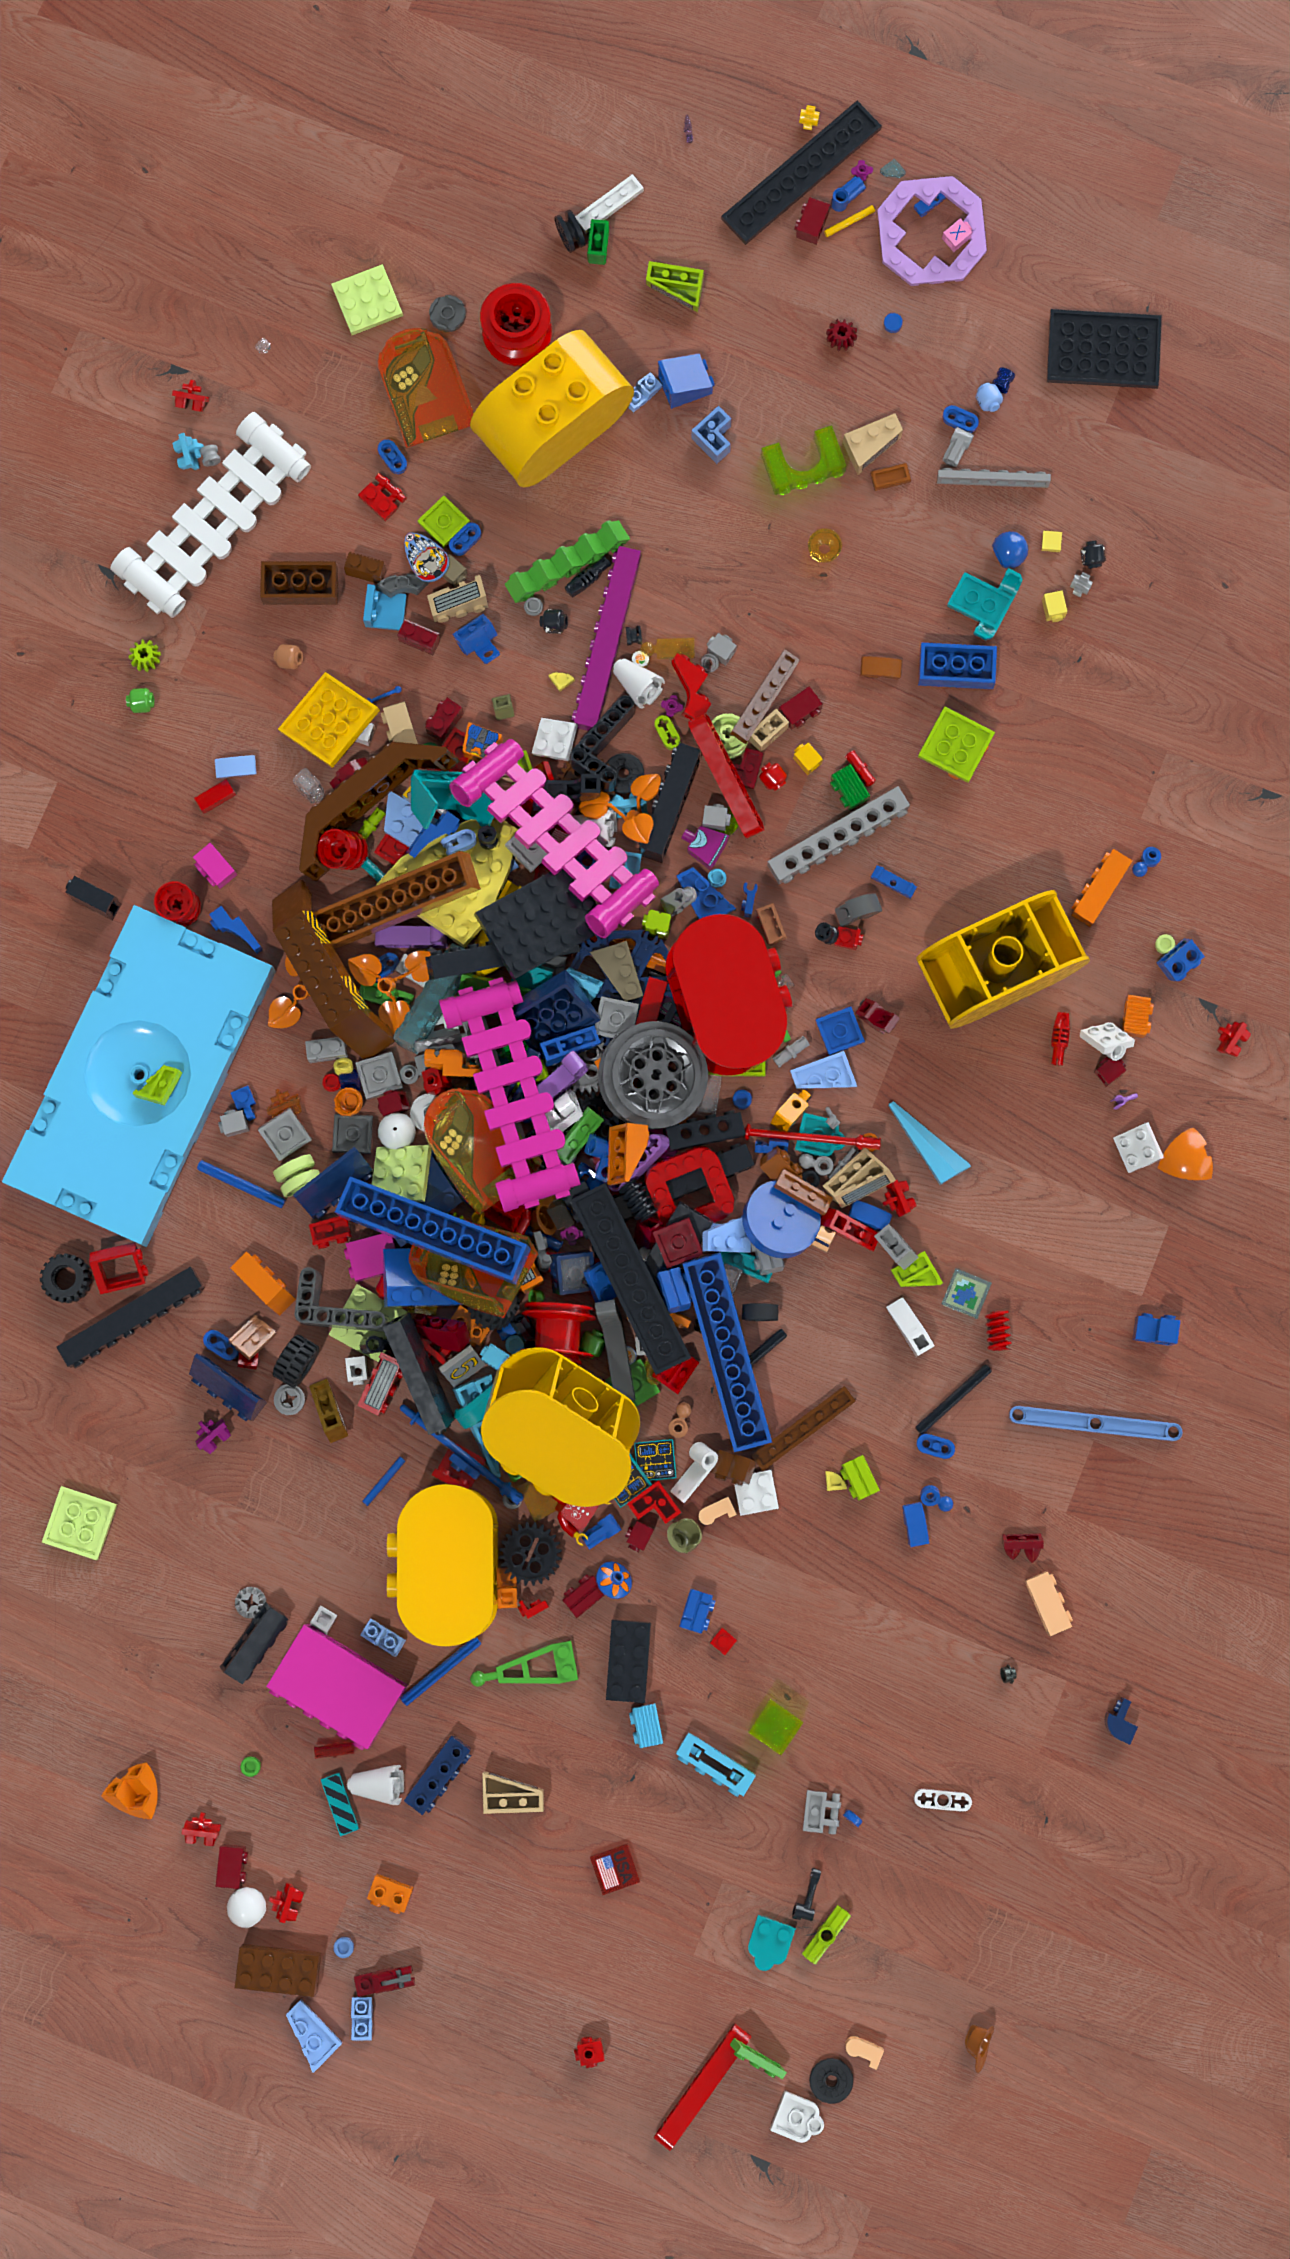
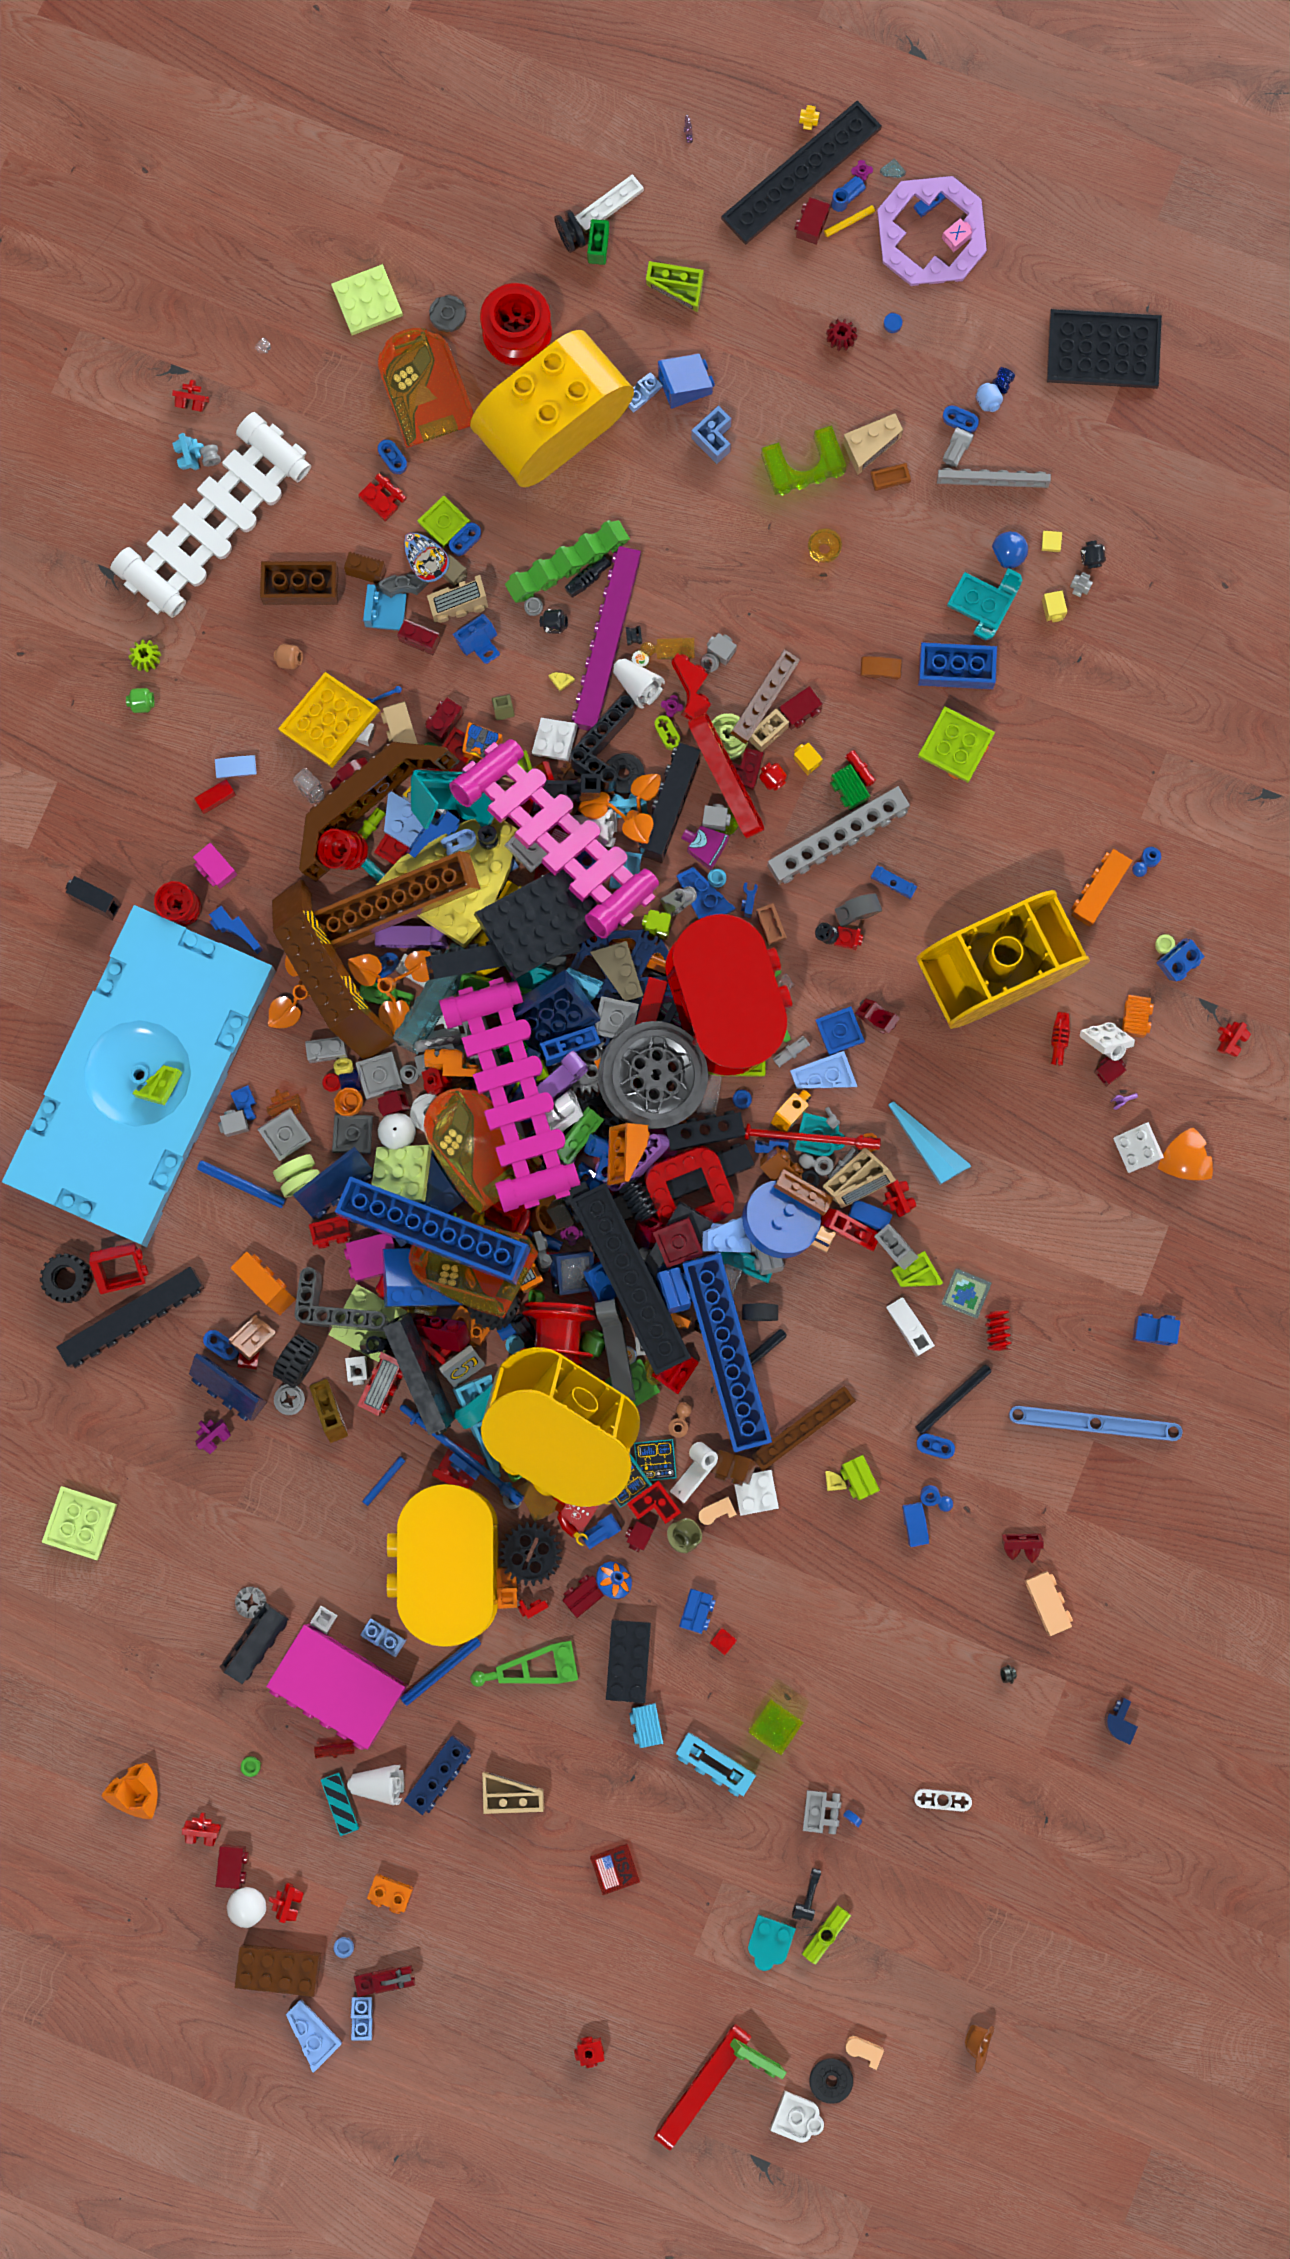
(493, 1356): medium azure brick -> none

